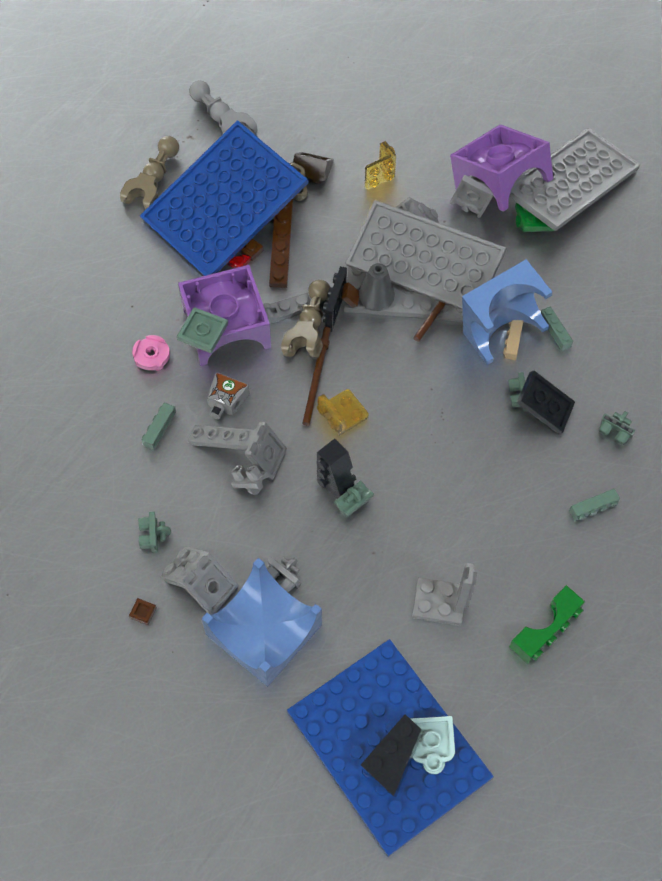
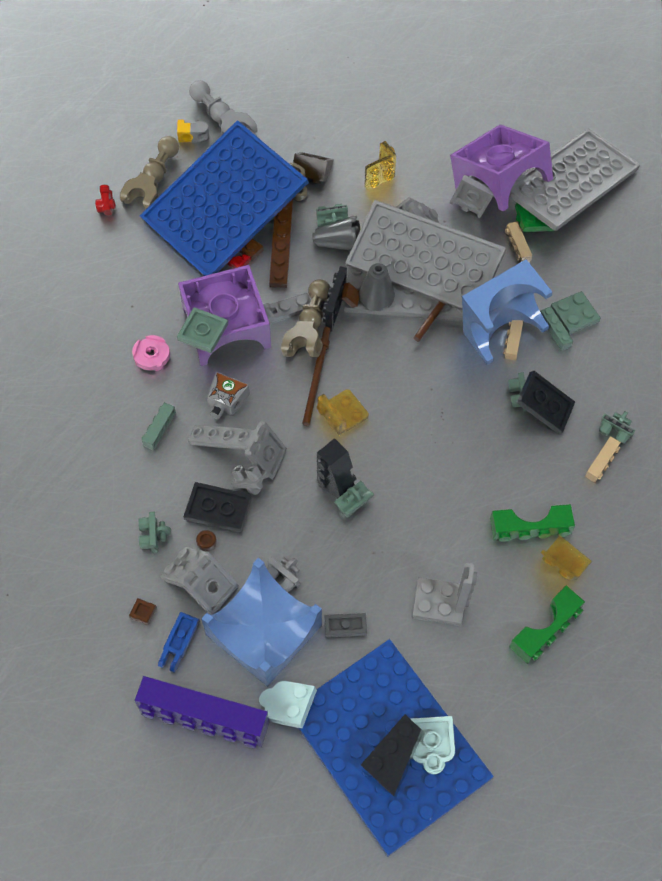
(106, 202): none -> red plate
(179, 640): none -> blue hinge
(192, 131): none -> leg
(202, 712): none -> dark purple brick
(206, 540): none -> reddish brown tile
(217, 507): none -> black plate
(288, 703): none -> light aqua plate
(332, 214): none -> sand green hips
(338, 234): none -> dark grey cone
(345, 625): none -> dark grey plate
(509, 526): none -> green arch
(518, 242): none -> tan piece
(566, 558): none -> clear yellow bracket
(575, 312): none -> sand green plate
(594, 504): sand green piece -> none
(601, 462): none -> tan piece

